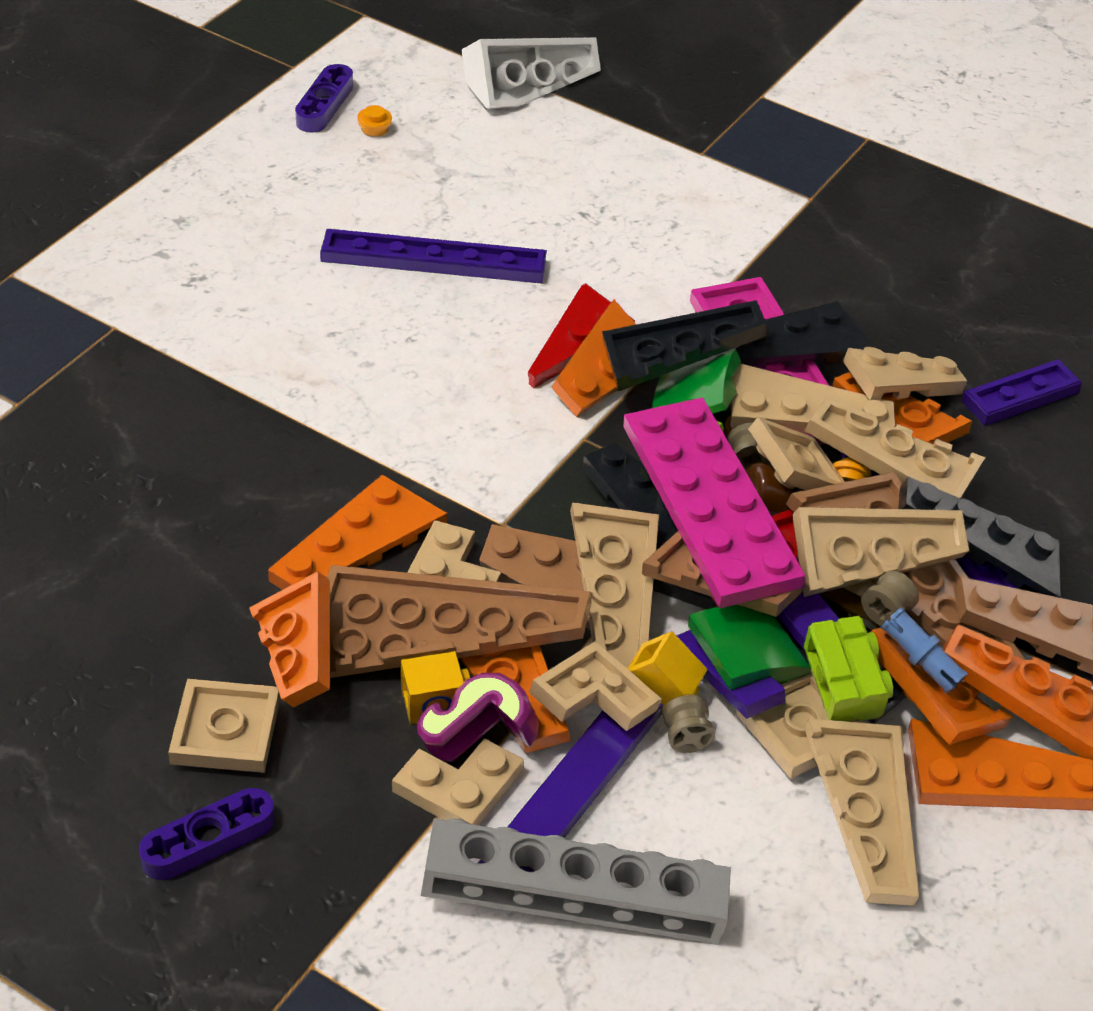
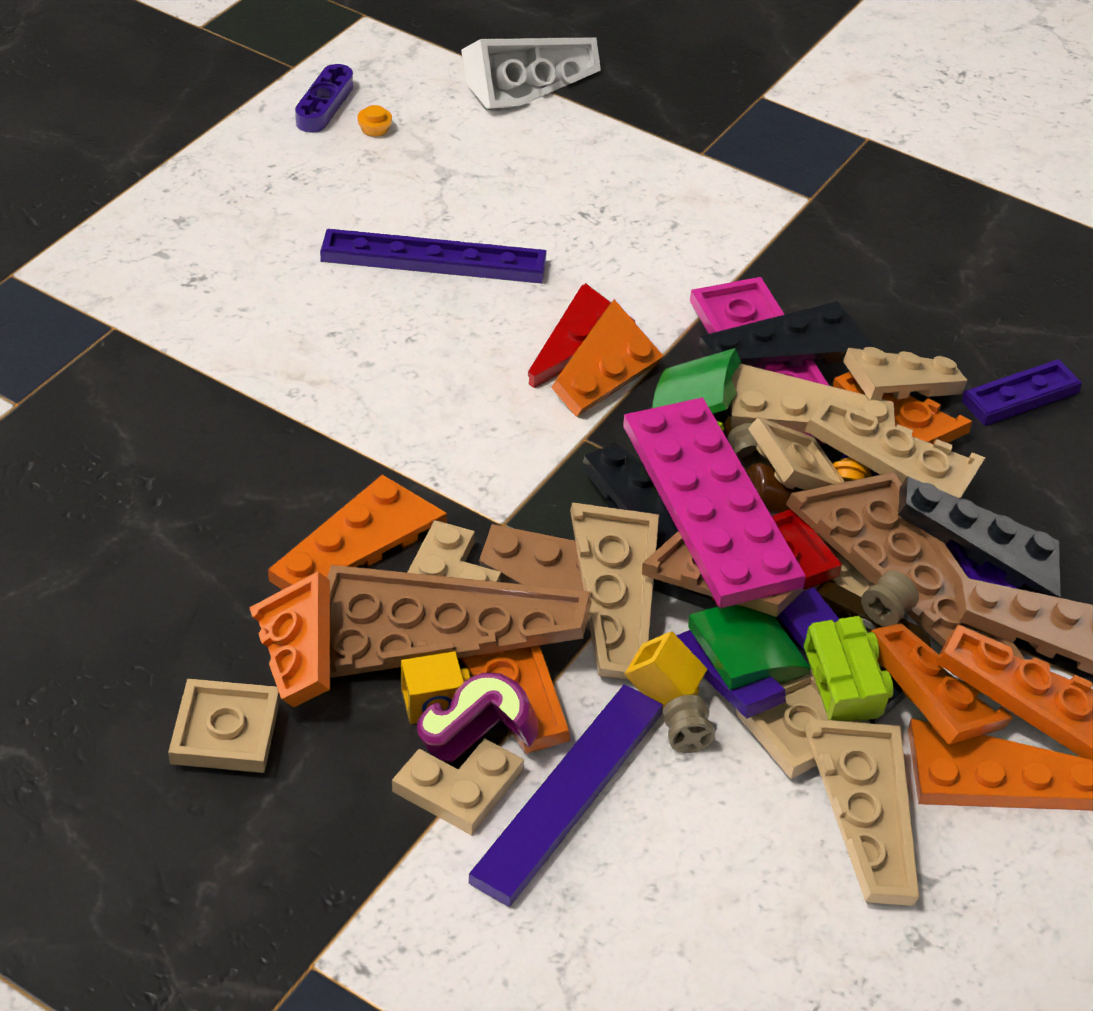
(216, 814): dark purple beam -> none
(554, 894): light grey brick -> none
(595, 678): tan plate -> none
(668, 344): black wing -> none
(862, 544): tan wing -> none
(924, 650): medium blue pin -> none

